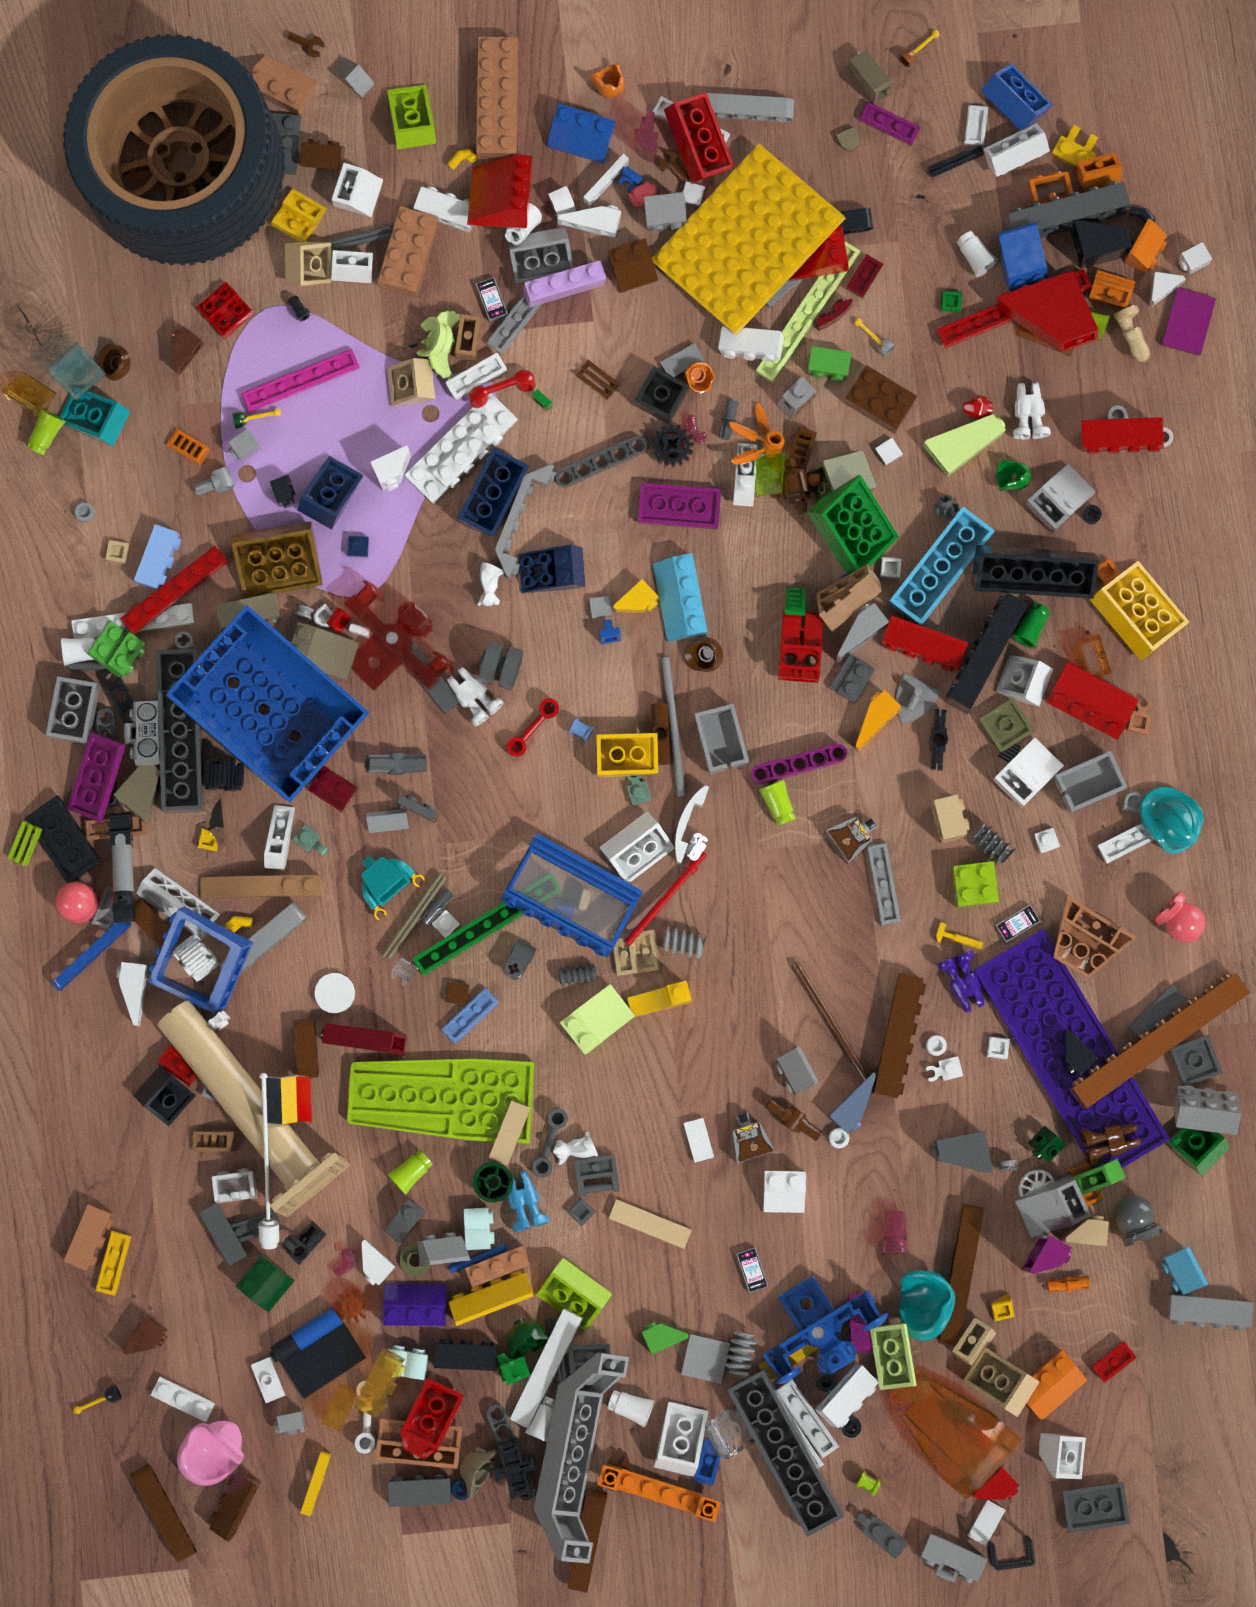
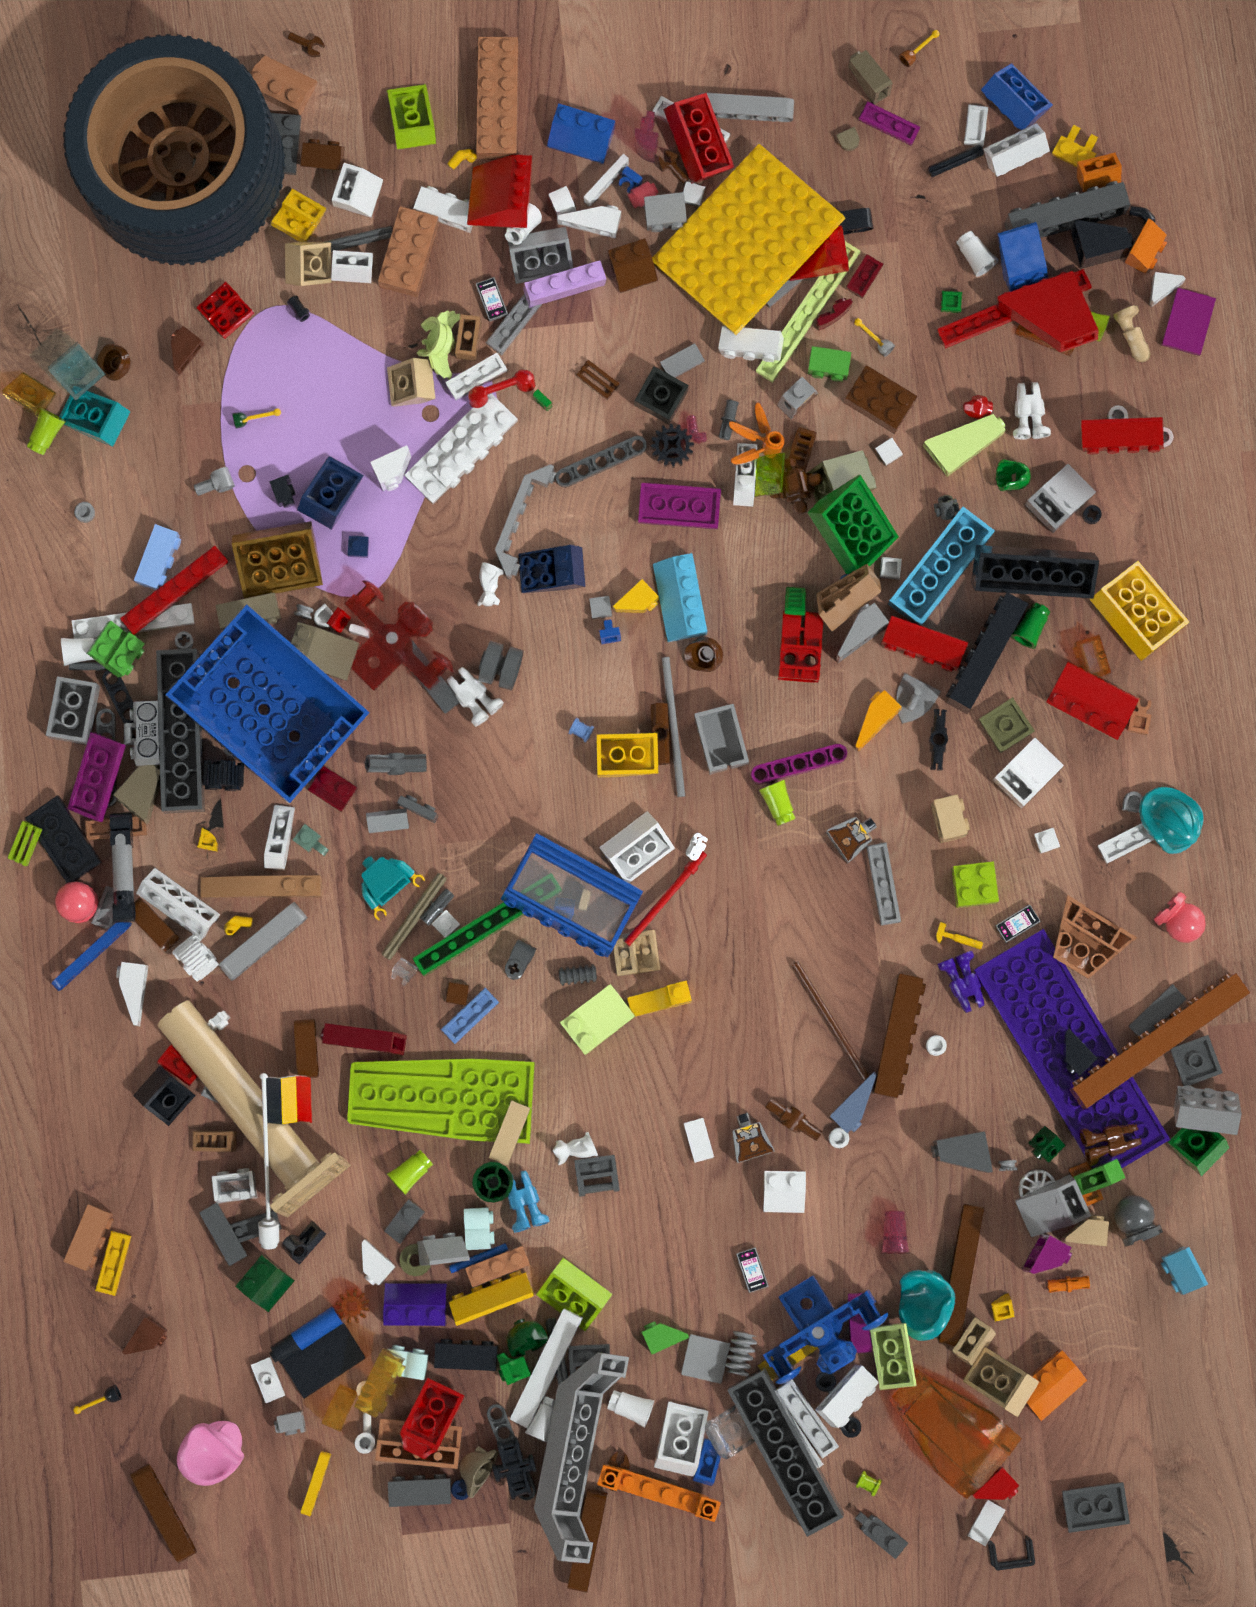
(117, 552): tan tile -> none
(183, 1399): white plate -> none
(201, 455): orange slope -> none
(229, 974): blue windscreen -> none
(233, 1505): reddish brown slope -> none
(243, 445): light grey brick -> none
(300, 380): dark pink tile -> none
(334, 993): white tile -> none
(348, 1261): clear pink arm -> none
(354, 77): light grey slope -> none
(492, 493): dark blue slope -> none
(516, 746): red piece -> none
(542, 1166): dark grey piece -> none
(581, 1211): dark grey tile -> none
(606, 77): orange hair -> none
(638, 791): sand green plate -> none
(650, 1224): tan tile -> none
(683, 943): light grey piece -> none
(697, 800): white slope -> none
(699, 377): orange hair -> none
(797, 1071): light grey slope -> none
(852, 678): dark grey plate -> none
(944, 1552): light grey piece -> none
(947, 1068): white plate -> none
(992, 845): dark grey piece -> none
(998, 1048): white tile -> none
(1009, 754): black sticker -> none
(1024, 680): white slope -> none
(1049, 187): orange window -> none
(1062, 1455): white slope -> none
(1090, 782): light grey piece -> none
(1107, 572): orange tile -> none
(1111, 289): orange plate -> none
(1114, 1361): red plate -> none
(1195, 258): white brick -> none
(1210, 1310): light grey brick -> none

